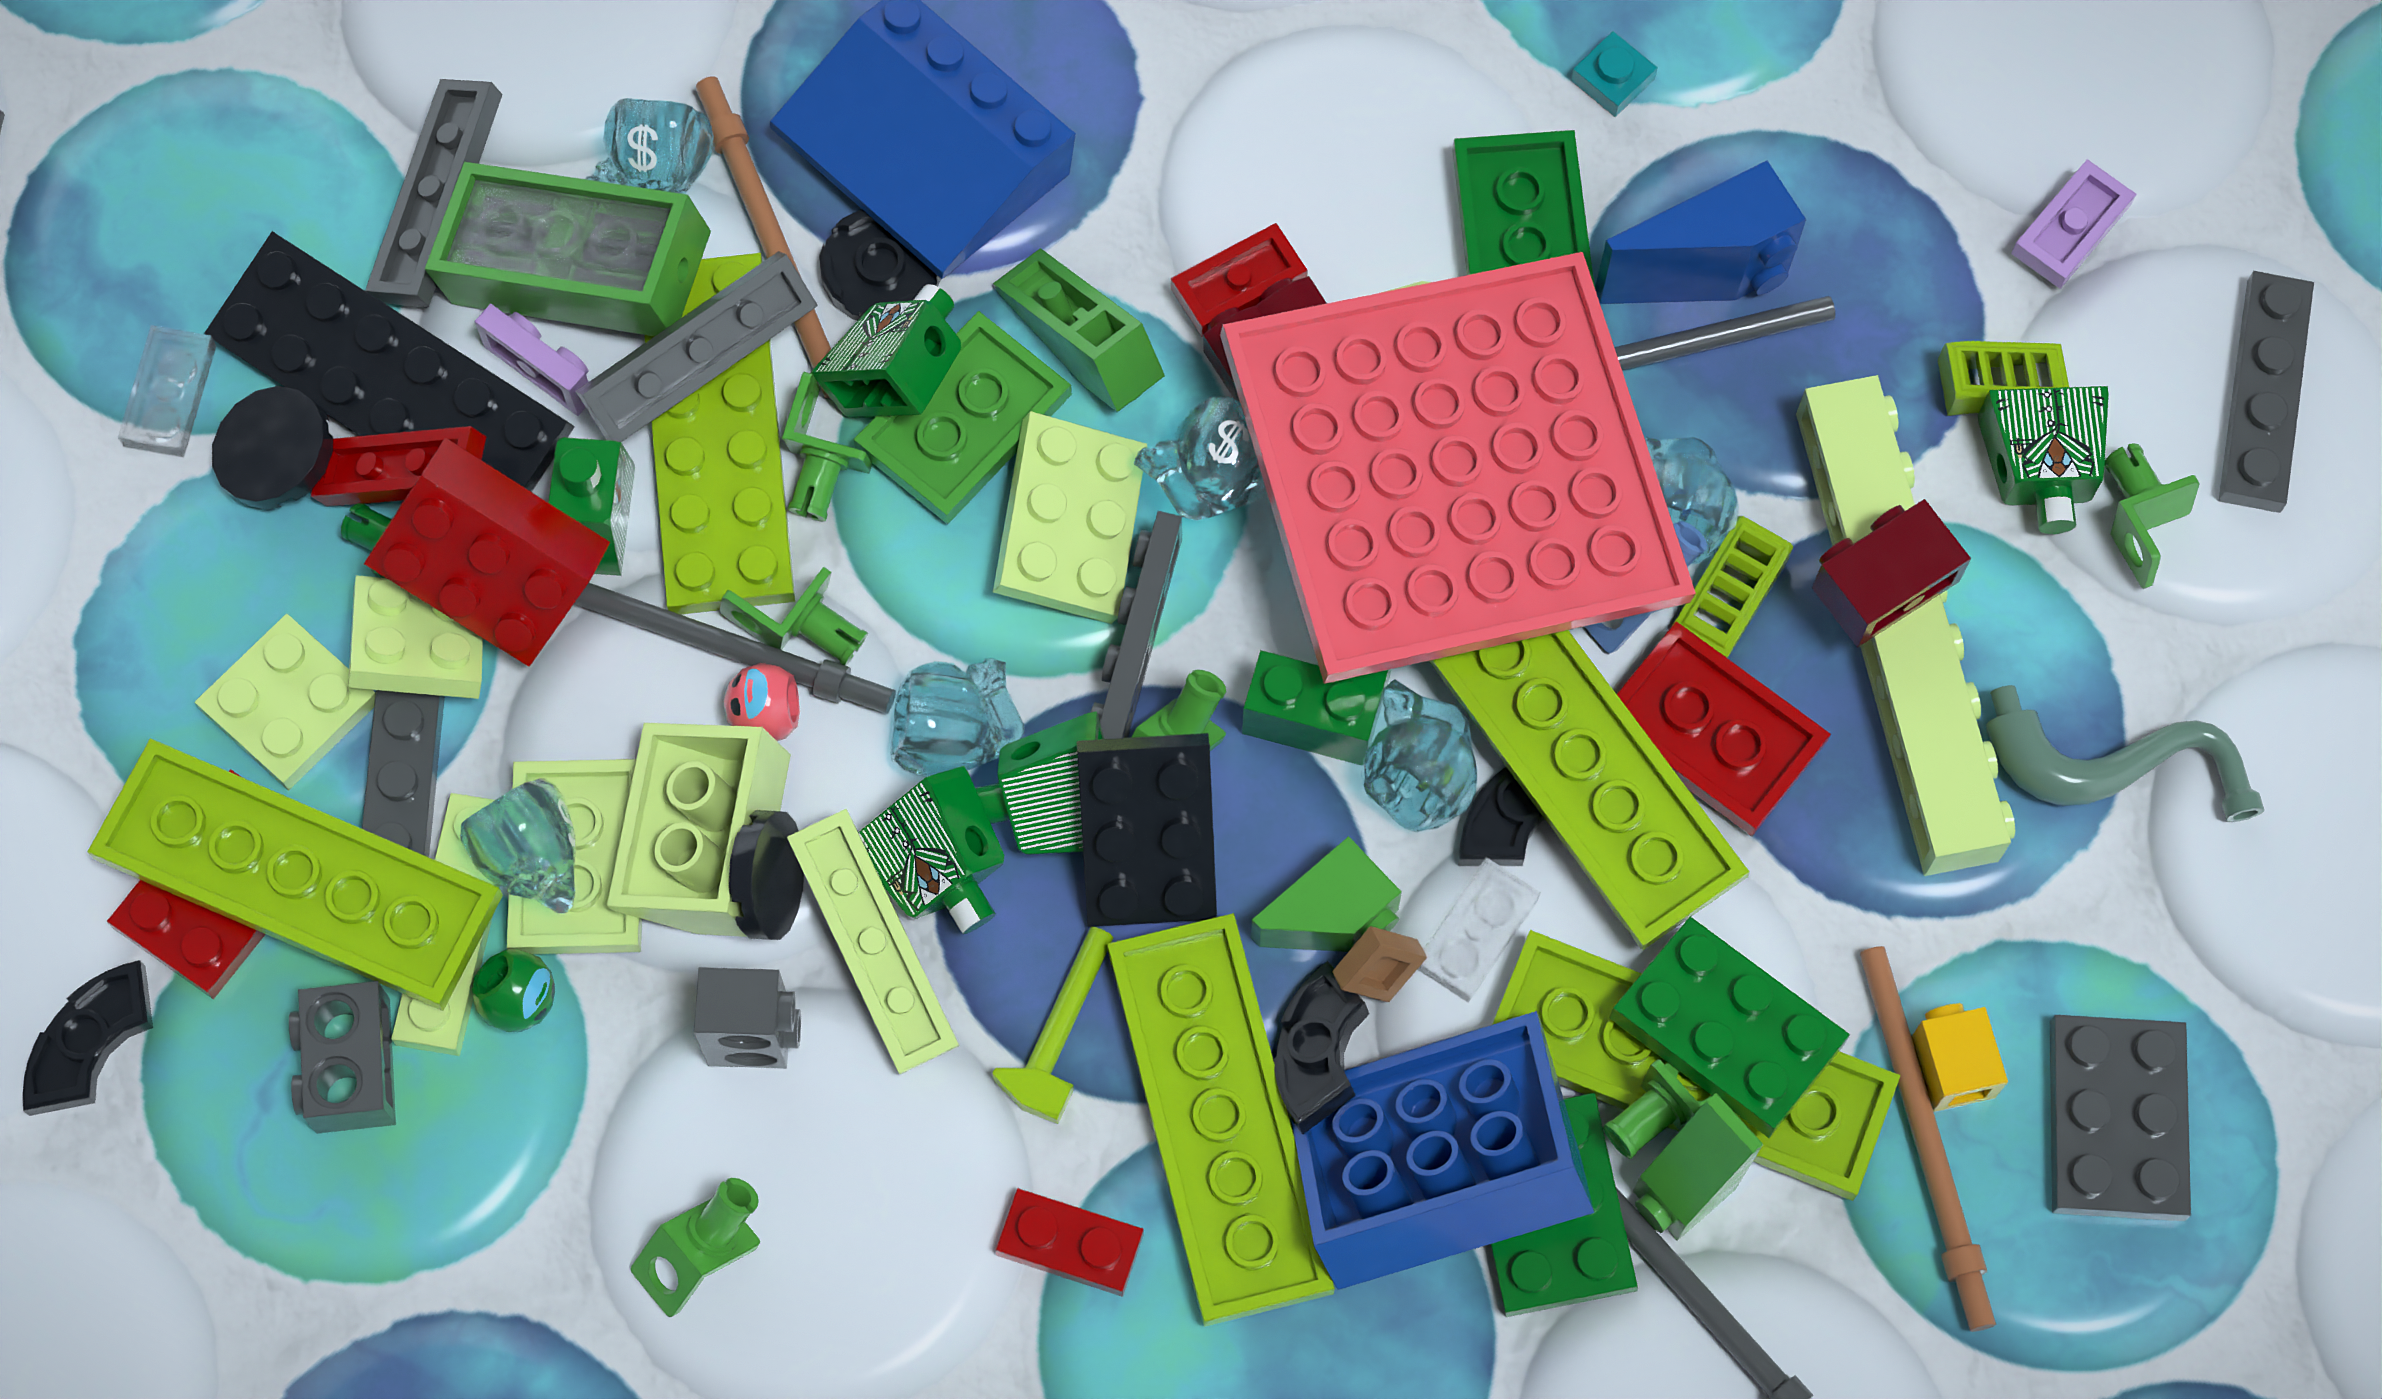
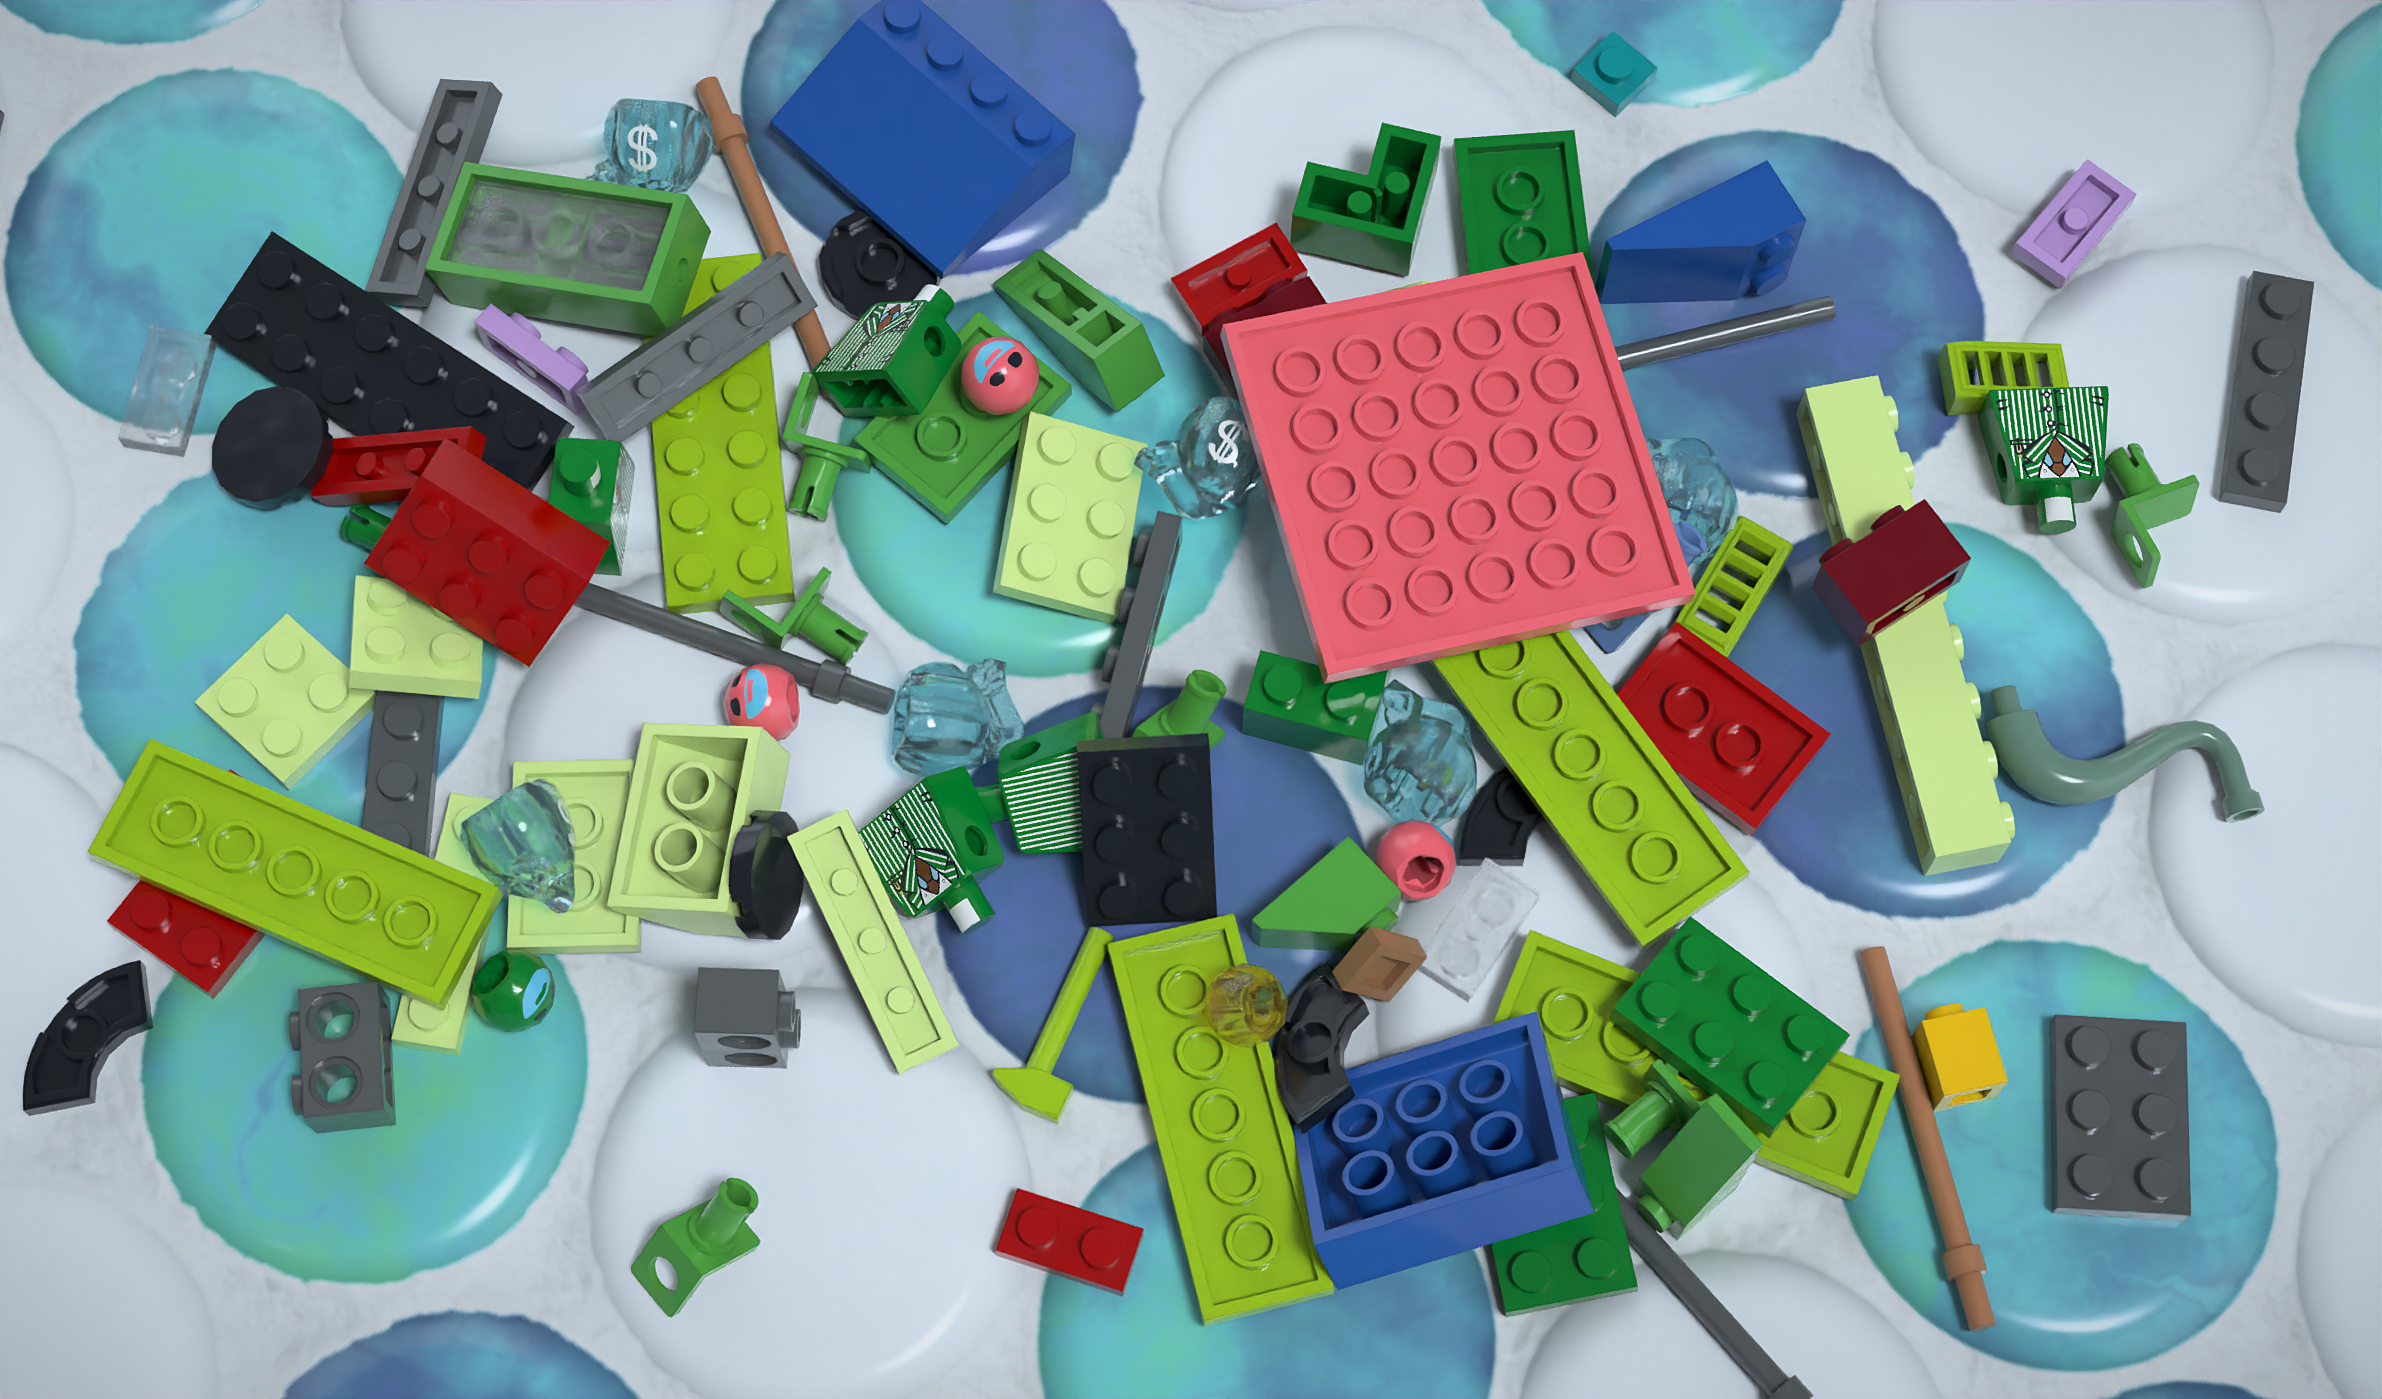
(1000, 375): none -> coral piece
(1246, 1005): none -> clear yellow piece
(1373, 215): none -> green brick
(1417, 859): none -> coral piece

